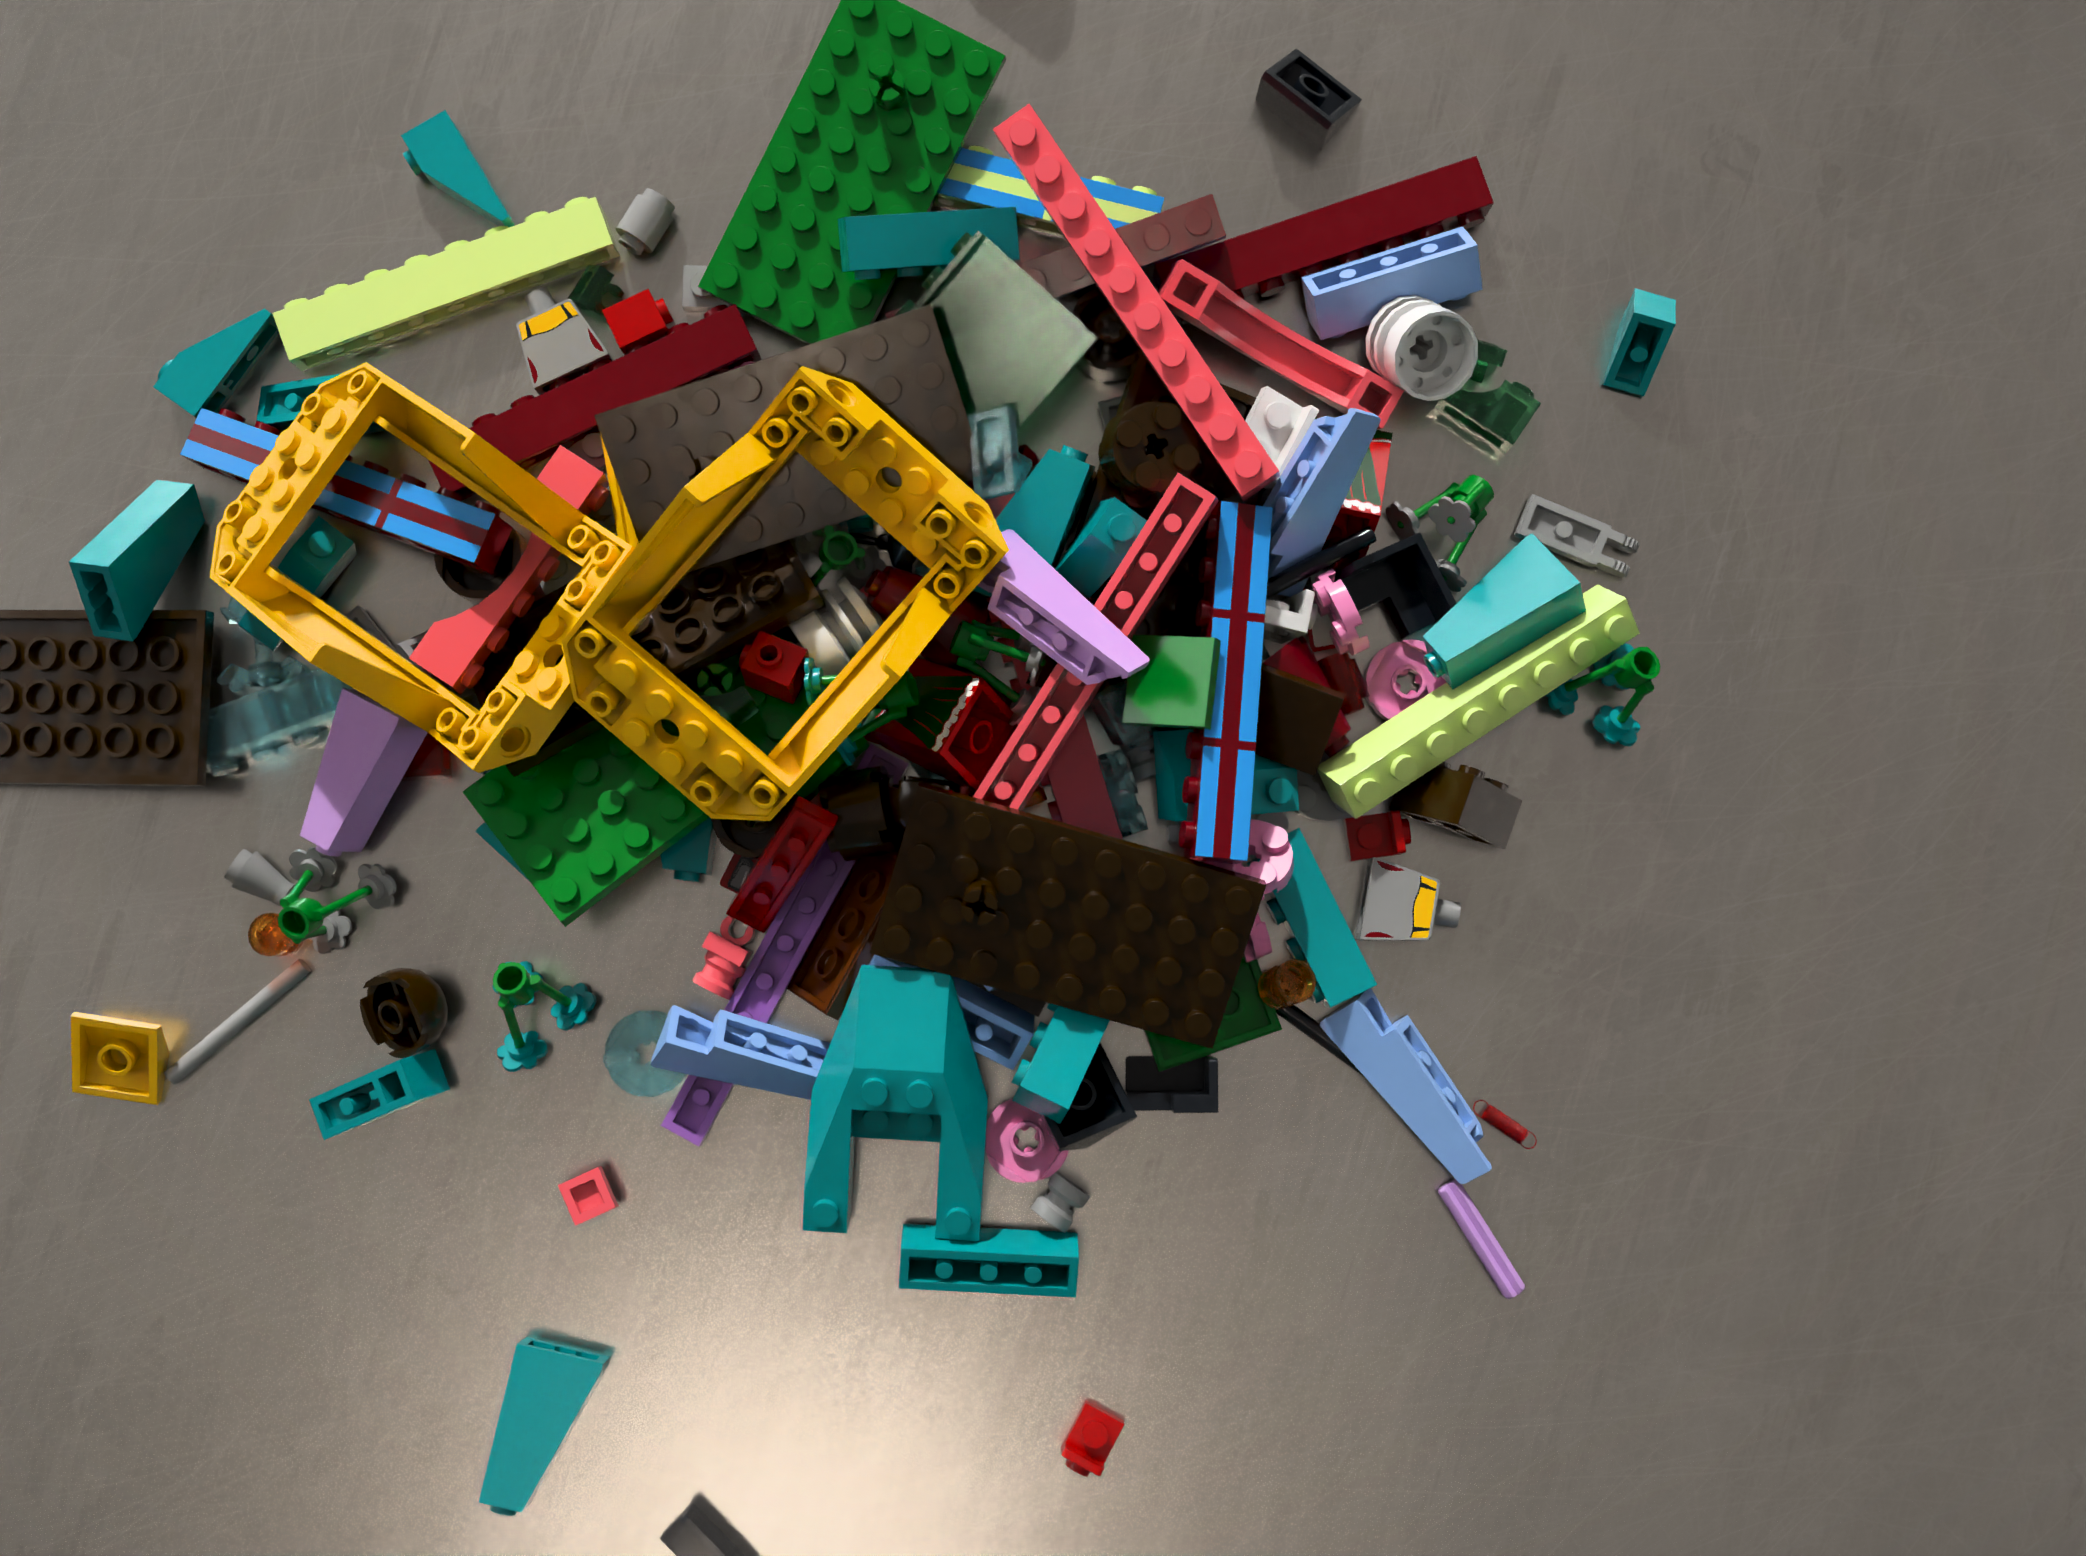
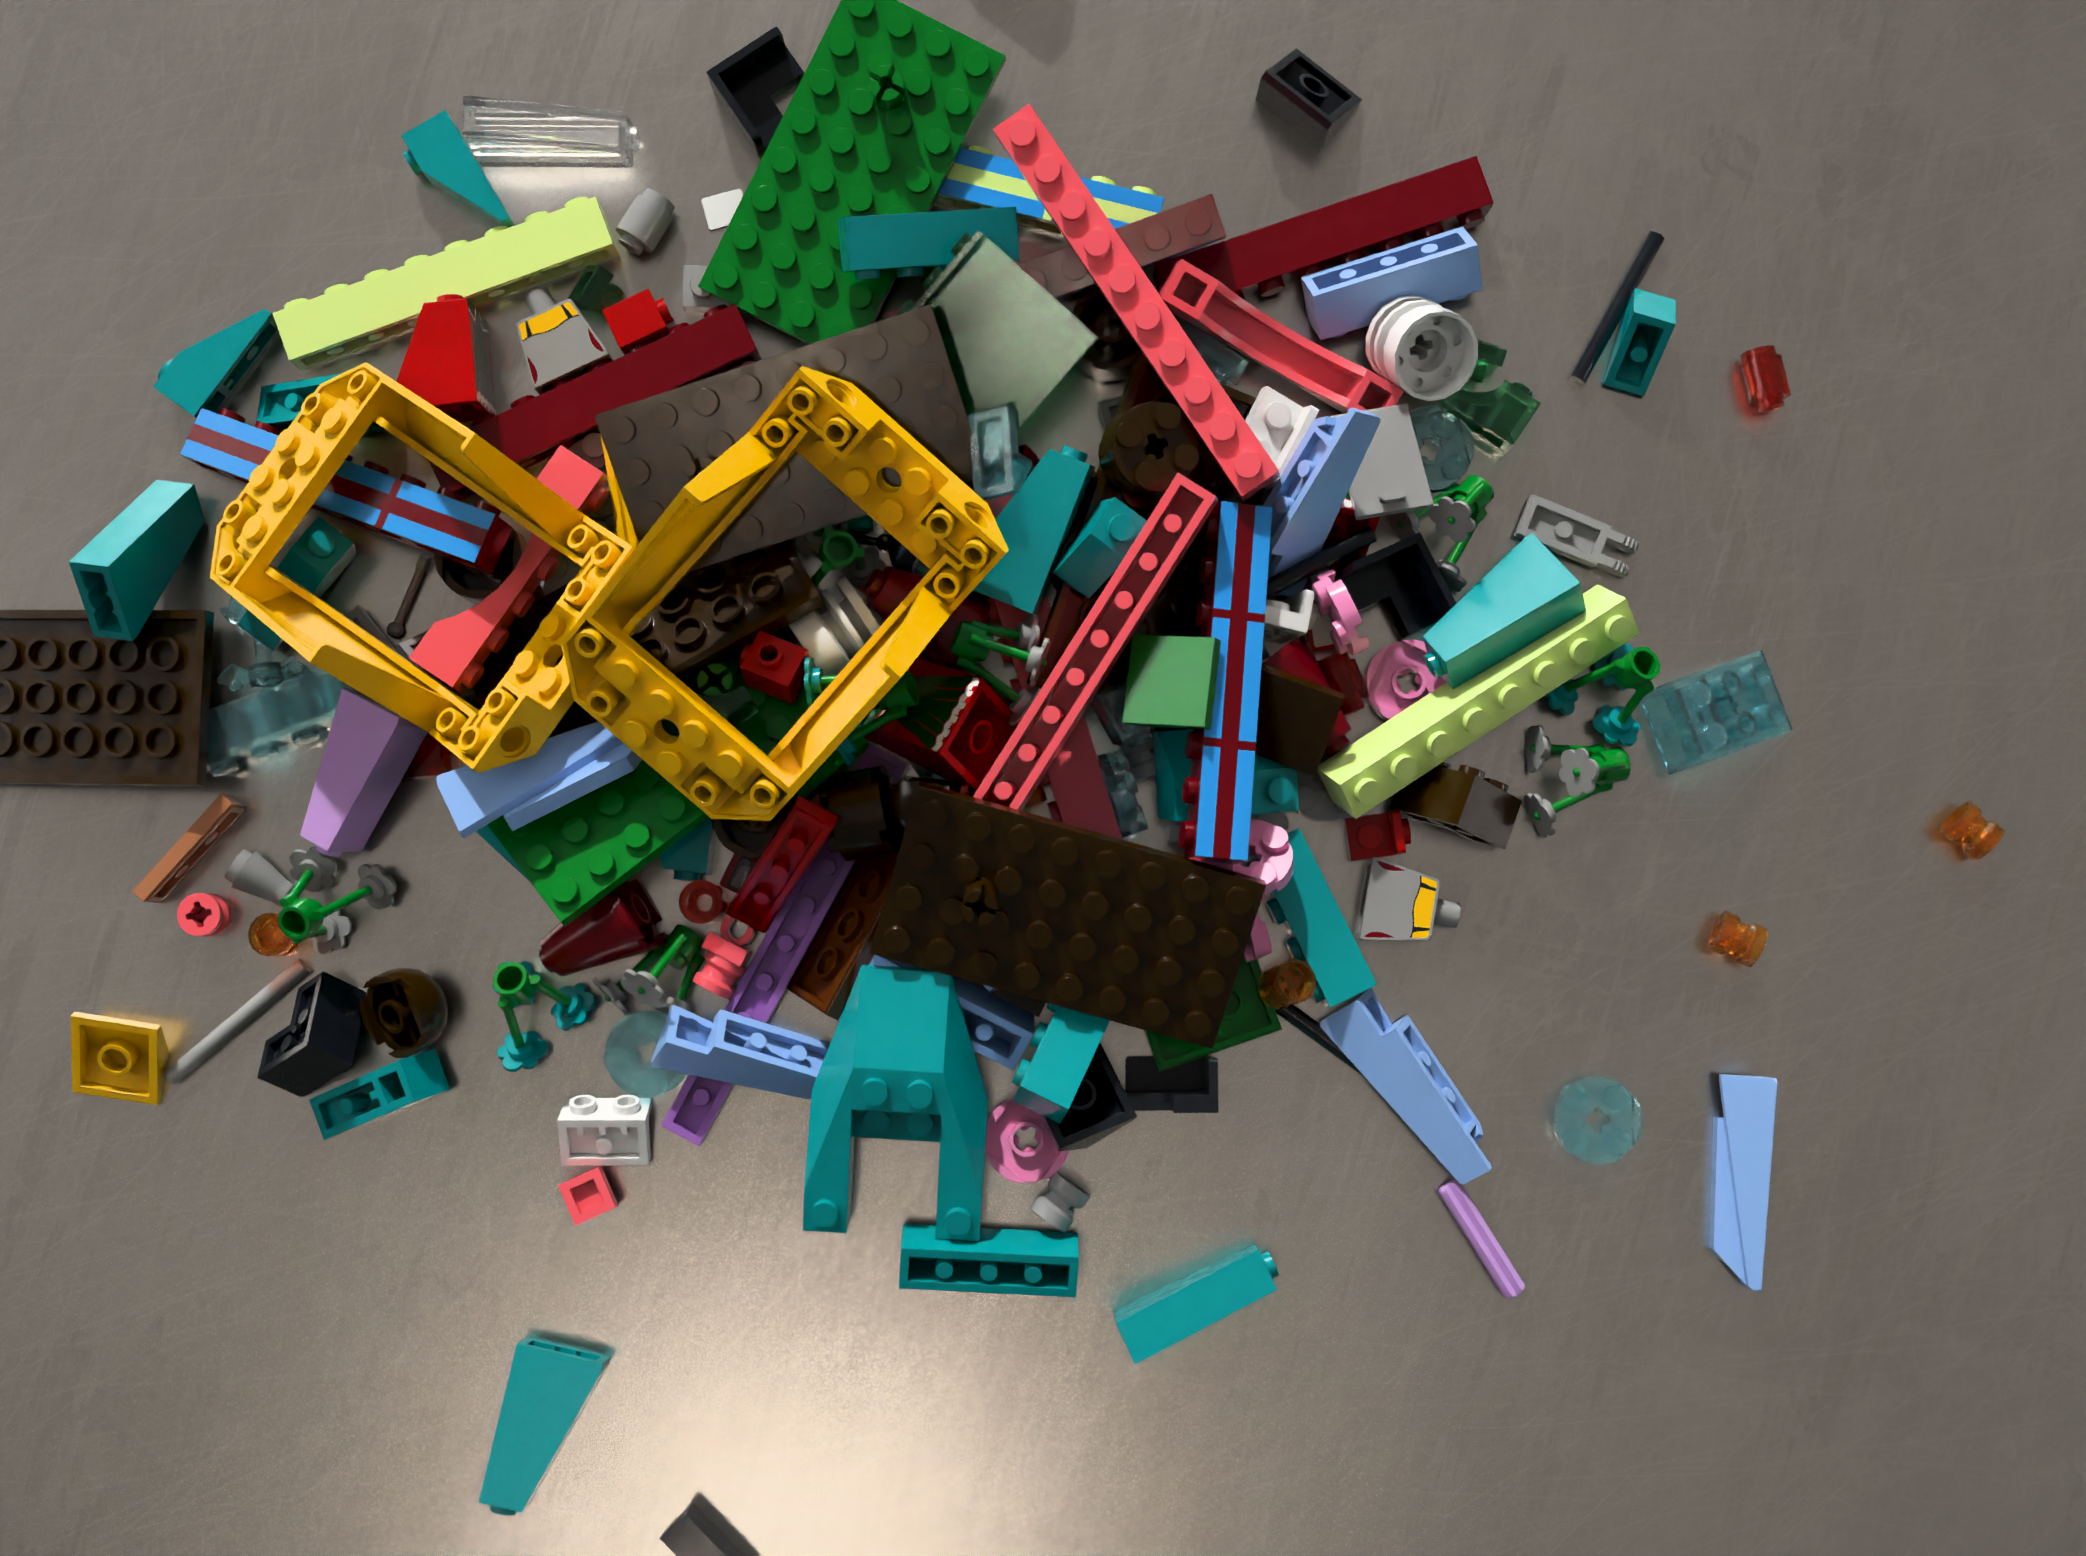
(189, 849): none -> nougat tile
(215, 914): none -> coral wheel
(319, 1038): none -> black panel
(395, 628): none -> light grey hinge
(451, 359): none -> red slope
(539, 784): none -> light blue wedge
(547, 134): none -> clear slope
(605, 1131): none -> white bracket
(607, 932): none -> dark red cone
(678, 950): none -> plant
(690, 899): none -> clear red brick
(721, 208): none -> white sticker
(751, 82): none -> black panel
(1057, 616): lavender wedge -> none
(1090, 1440): red bracket -> none
(1194, 1302): none -> teal slope
(1222, 361): none -> clear light blue slope
(1390, 469): none -> light grey container
(1455, 444): none -> clear light blue plate
(1505, 1124): red piece -> none
(1584, 770): none -> light grey plant
(1615, 1101): none -> clear light blue plate
(1616, 308): none -> black bar
(1715, 712): none -> clear light blue slope
(1735, 938): none -> clear orange wheel
(1742, 1174): none -> light blue wedge
(1764, 378): none -> clear red brick
(1972, 831): none -> clear orange wheel

